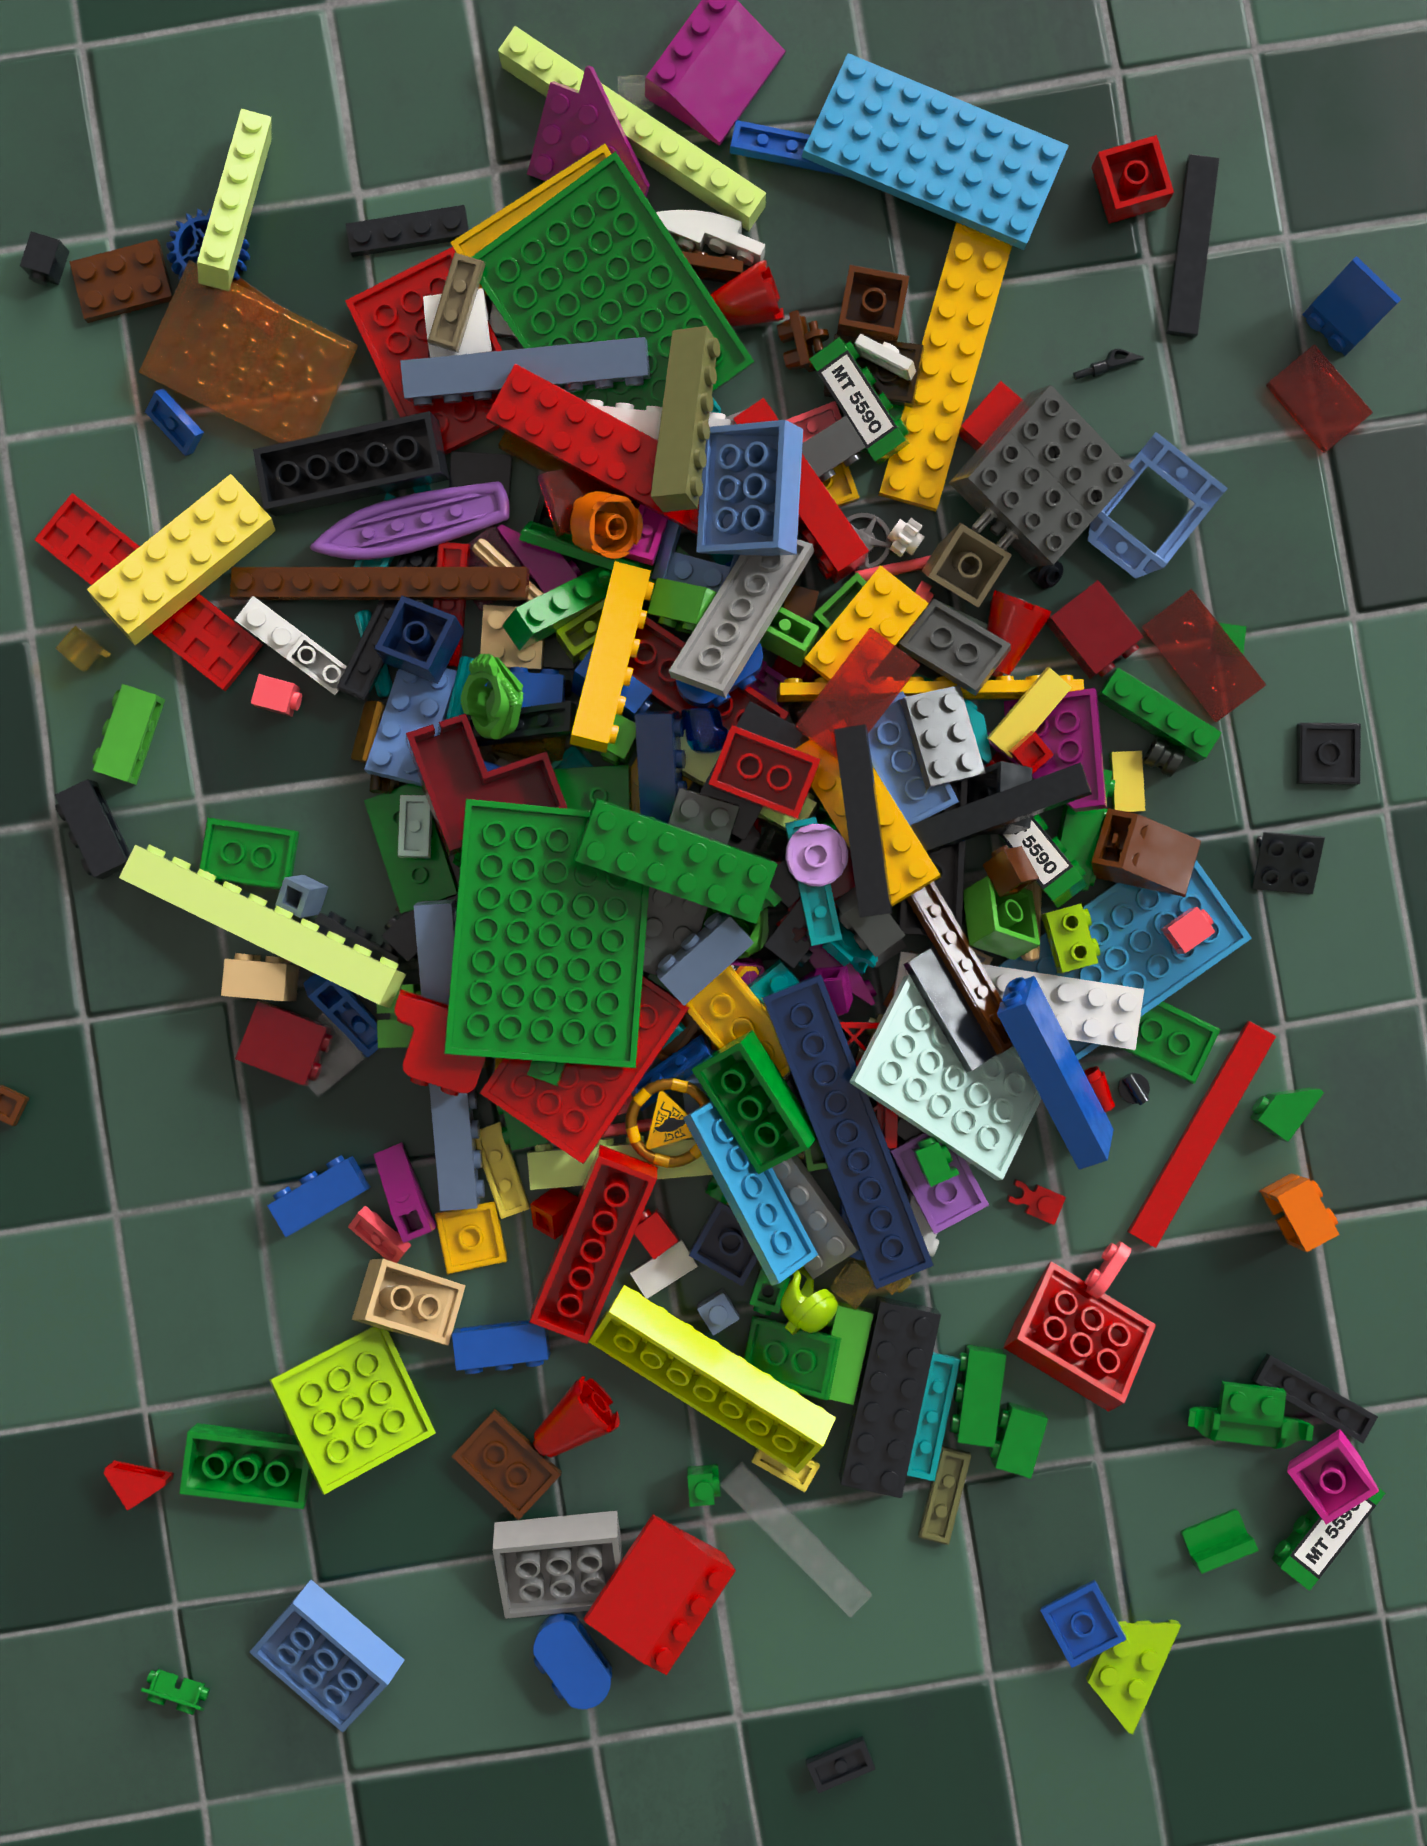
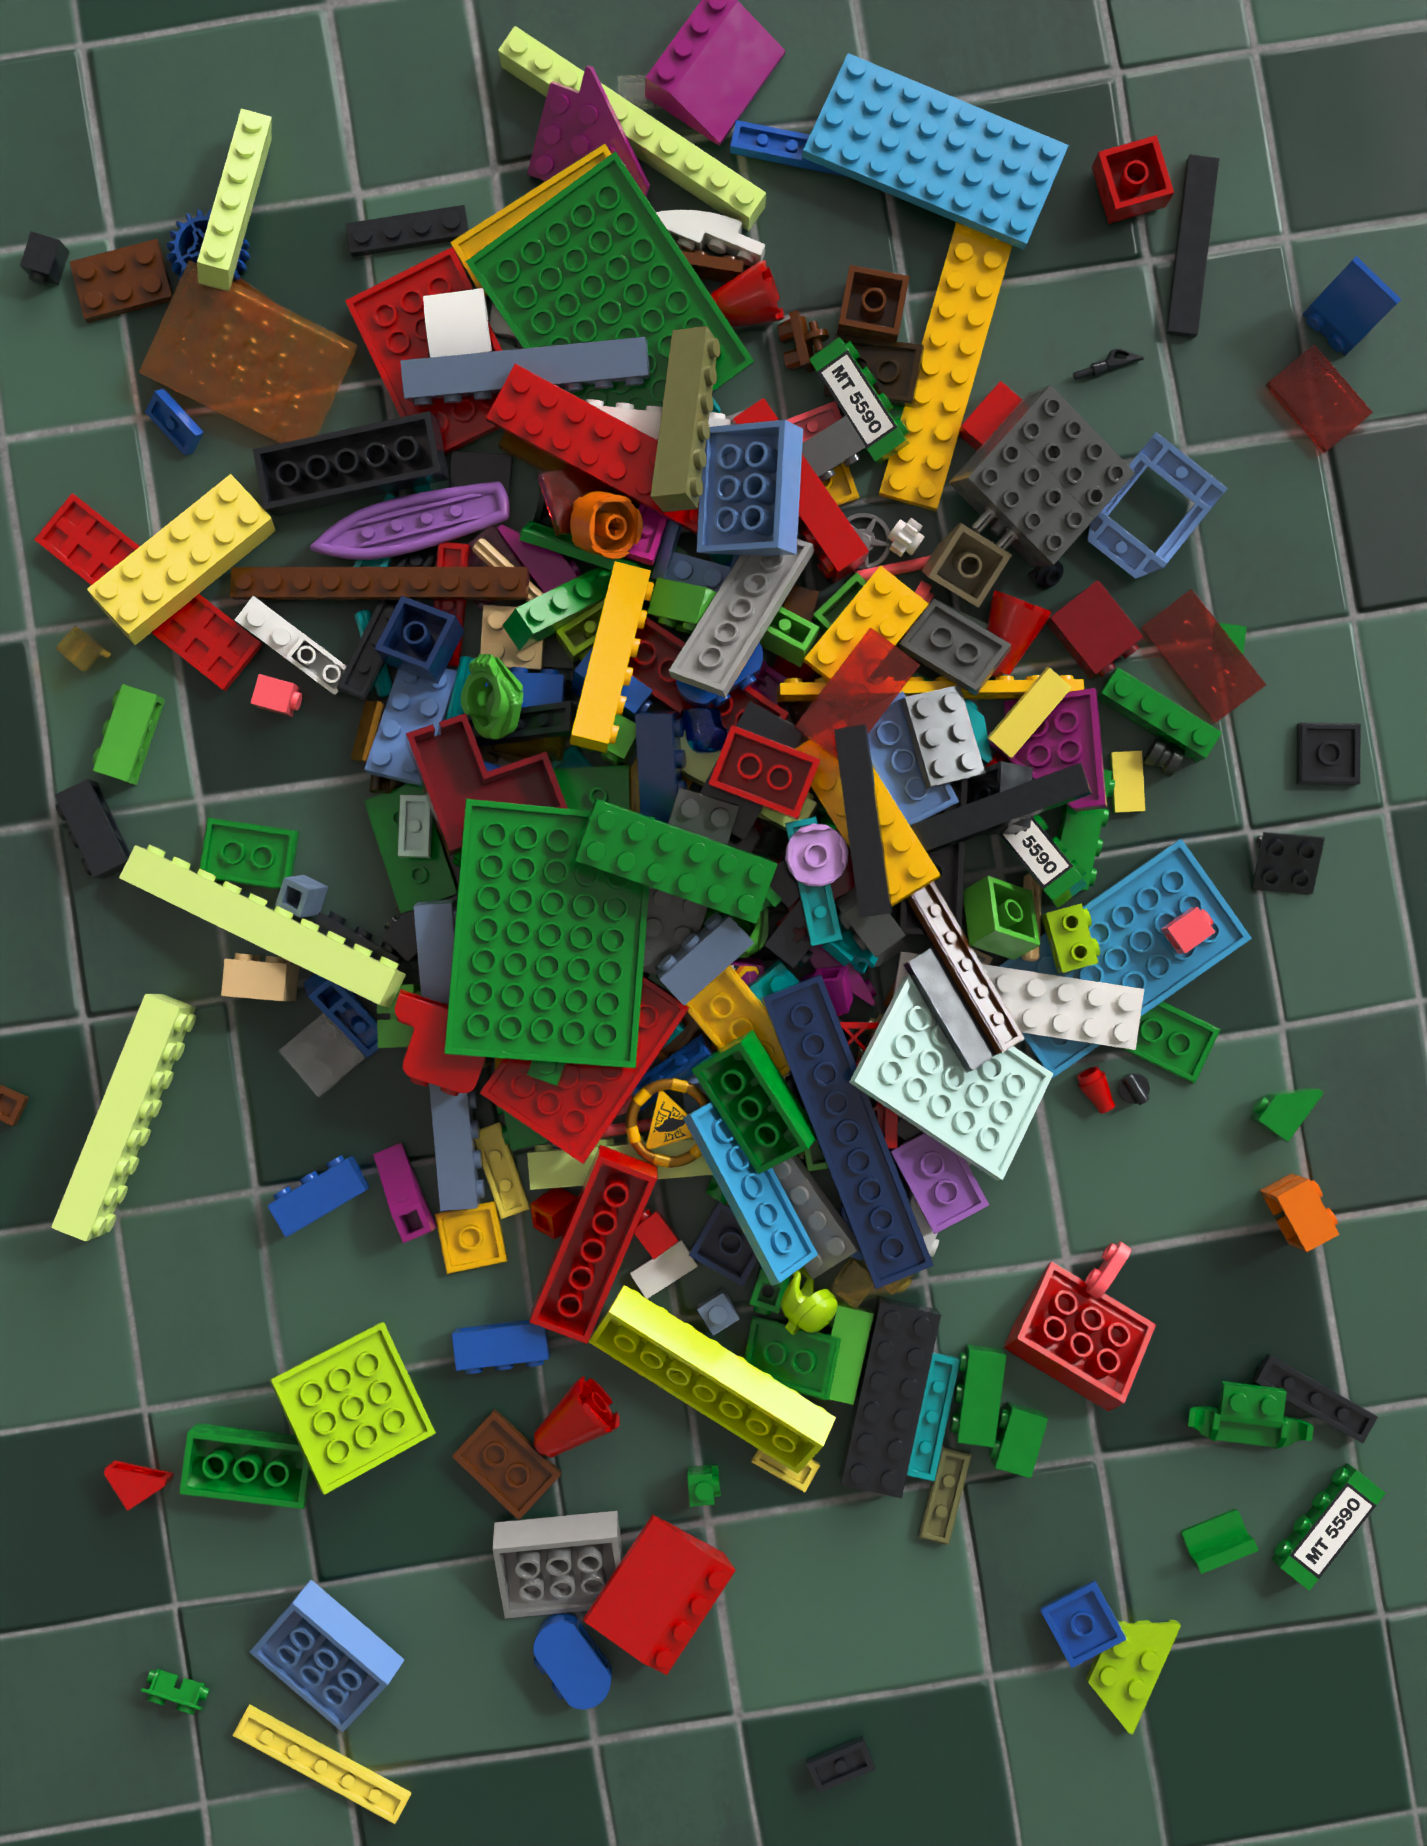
(124, 1117): none -> yellowish green brick
(285, 1043): dark red brick -> none
(322, 1764): none -> light yellow tile
(379, 1235): coral plate -> none
(408, 1301): tan slope -> none
(456, 302): dark tan tile -> none
(796, 1539): clear tile -> none
(885, 356): white plate -> none
(934, 1161): green brick -> none
(1010, 870): reddish brown brick -> none
(1031, 751): red plate -> none
(1040, 1202): red plate -> none
(1055, 1072): blue brick -> none
(1144, 853): reddish brown slope -> none
(1201, 1134): red tile -> none
(1332, 1476): dark pink slope -> none

